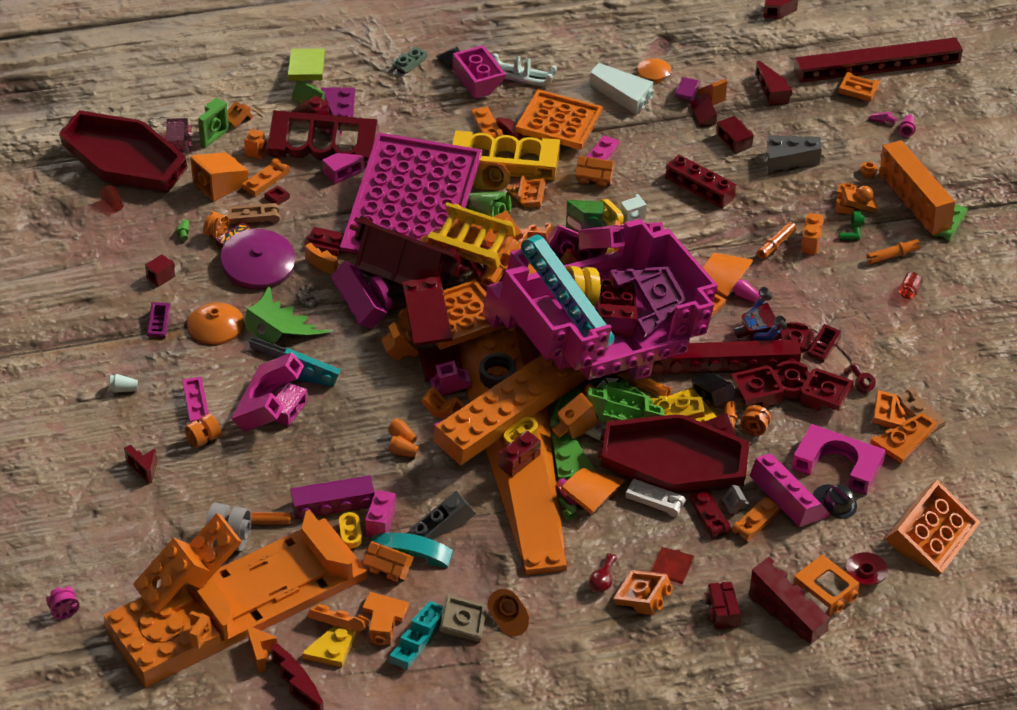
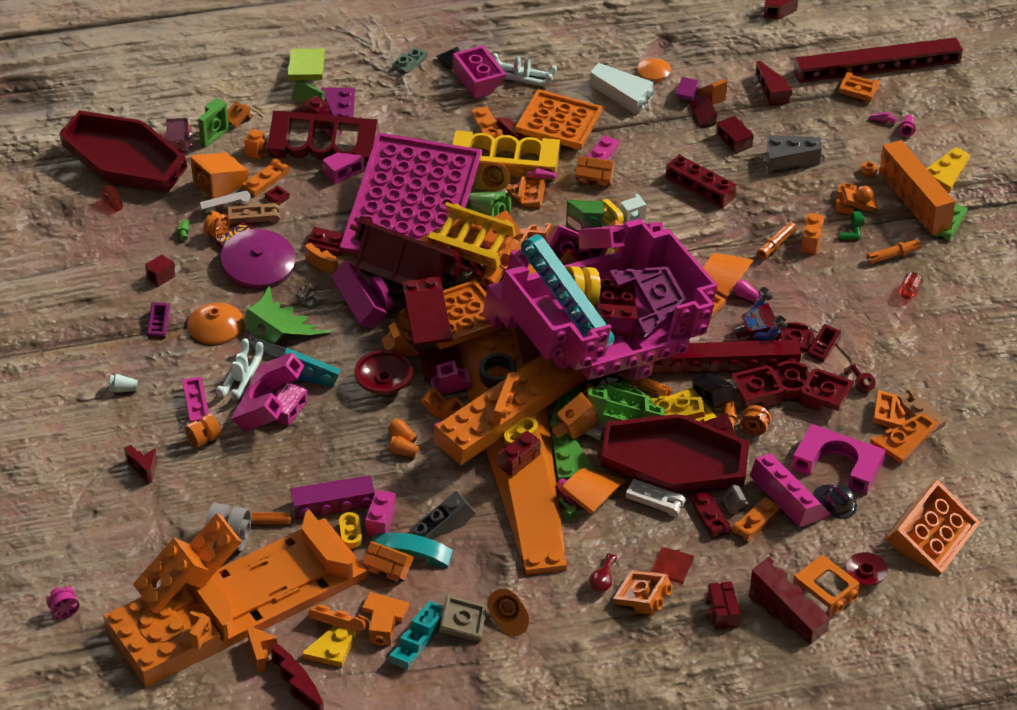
(225, 201): none -> white plate
(241, 371): none -> light aqua piece
(383, 371): none -> dark red dish
(505, 397): none -> orange plate
(541, 173): none -> dark pink bar
(948, 167): none -> yellow wing

